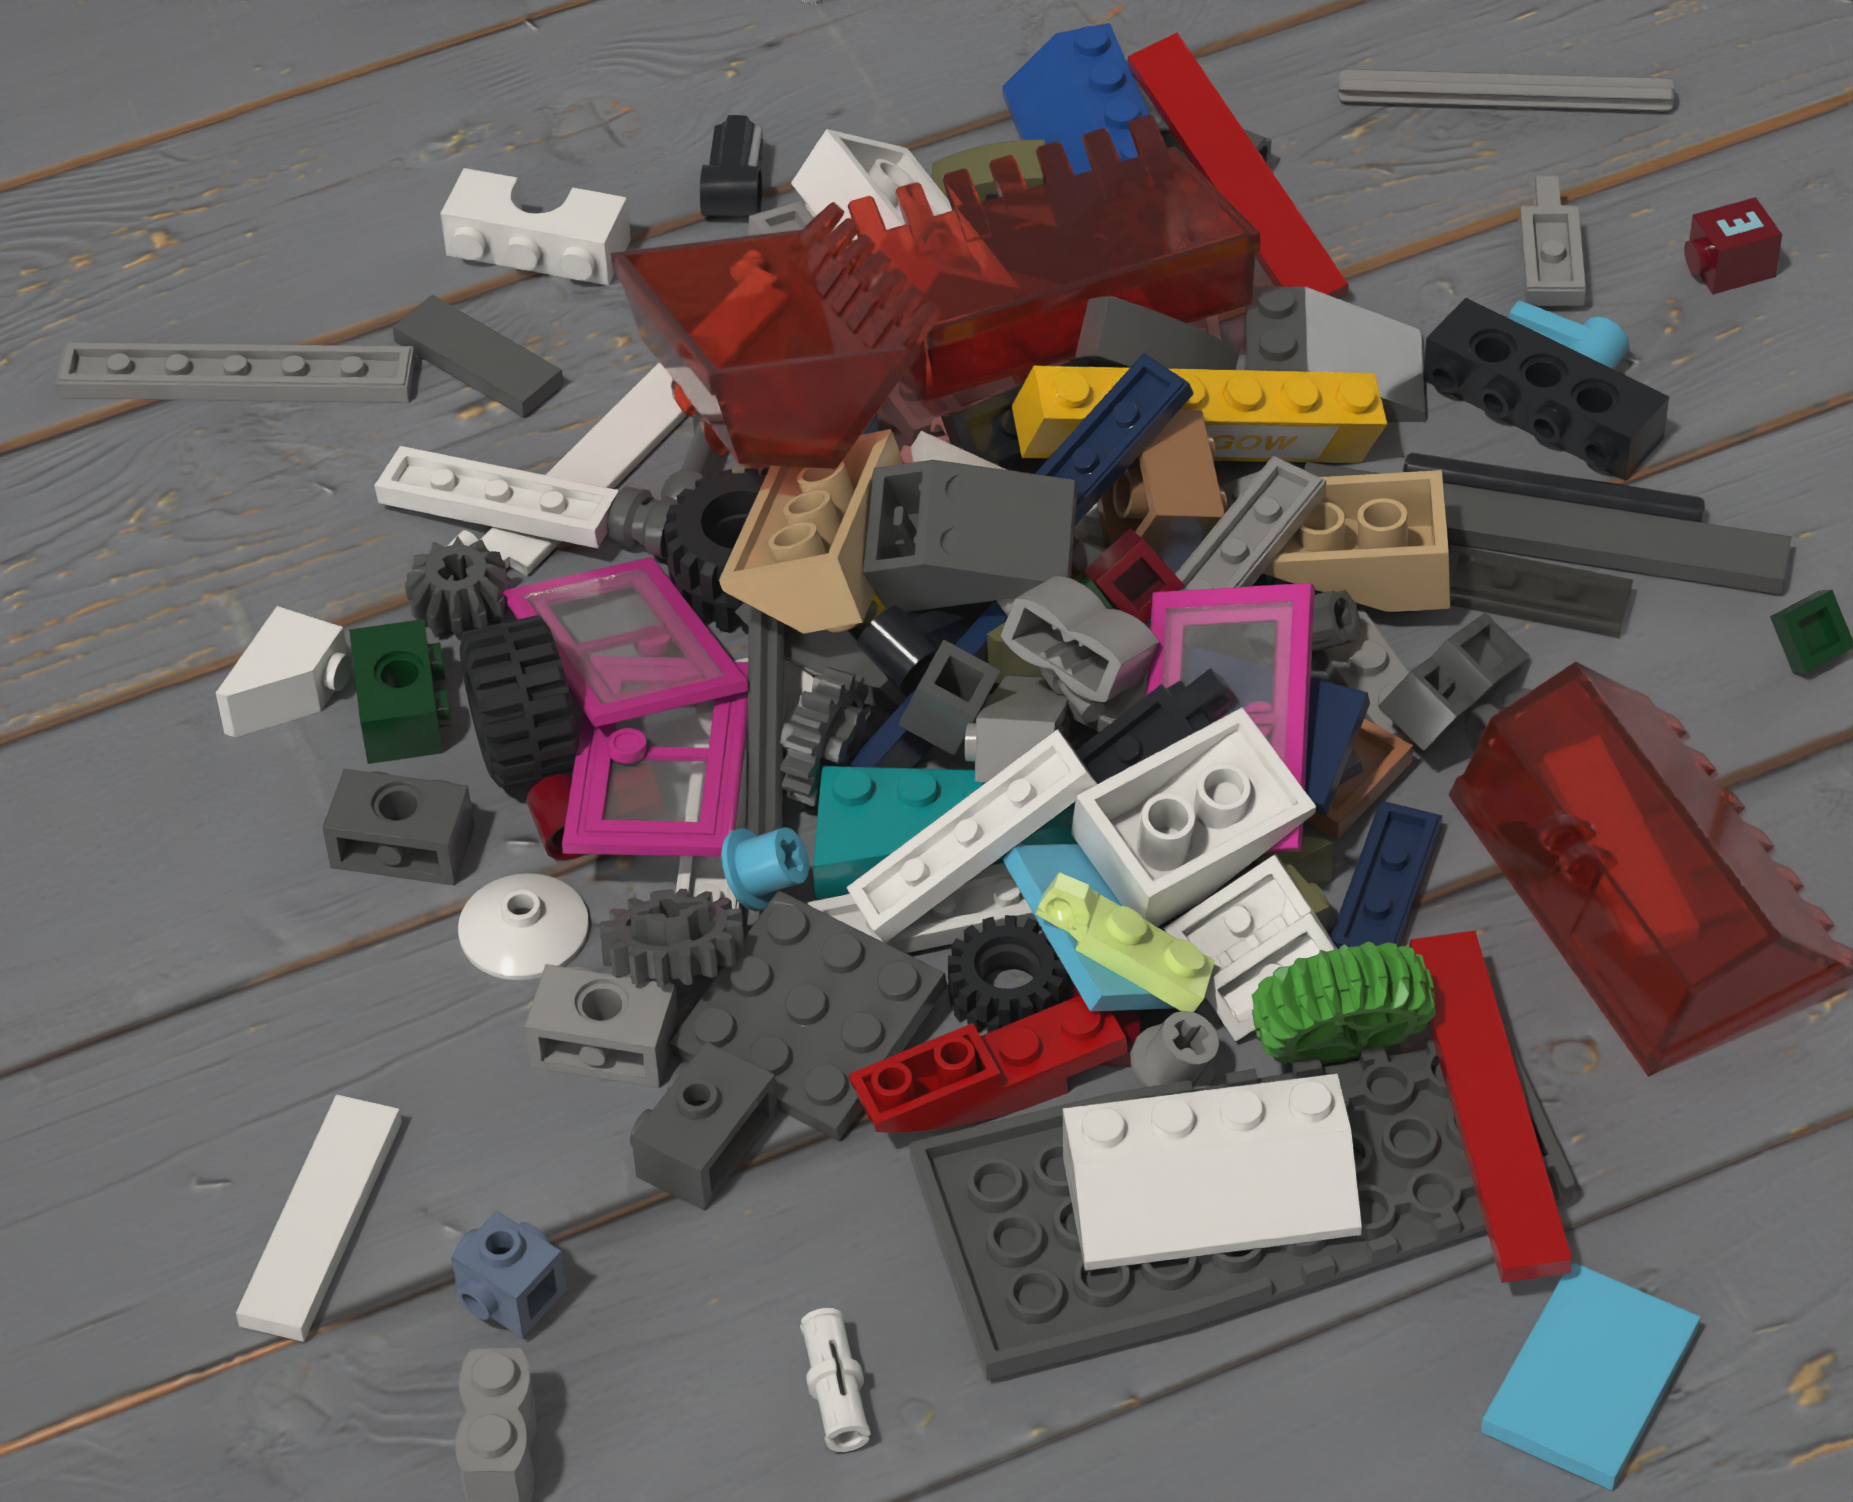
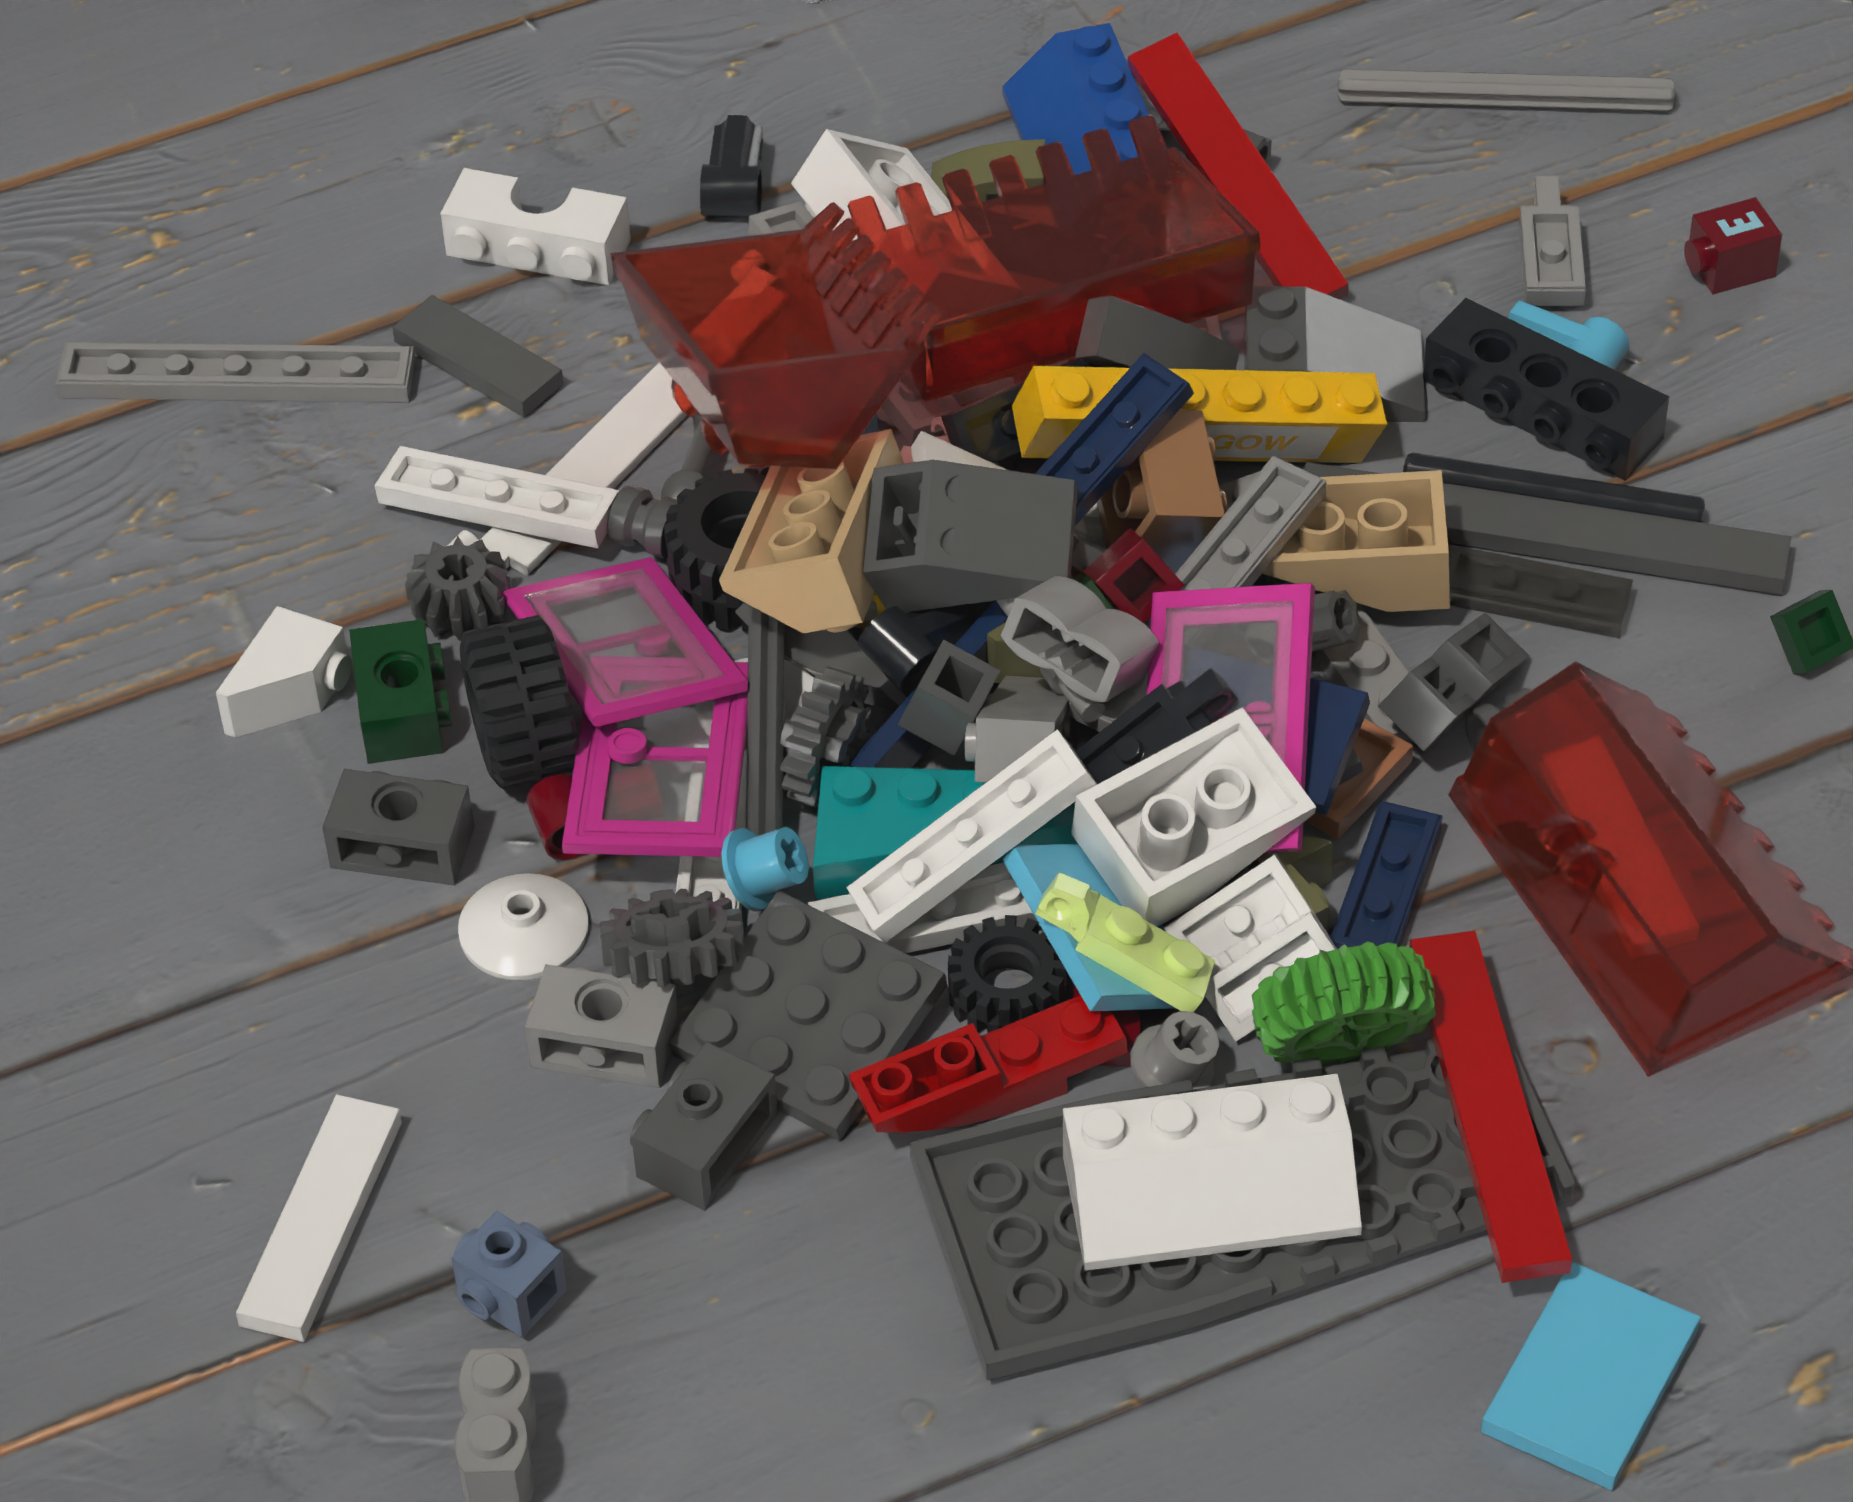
(835, 1380): white pin -> none

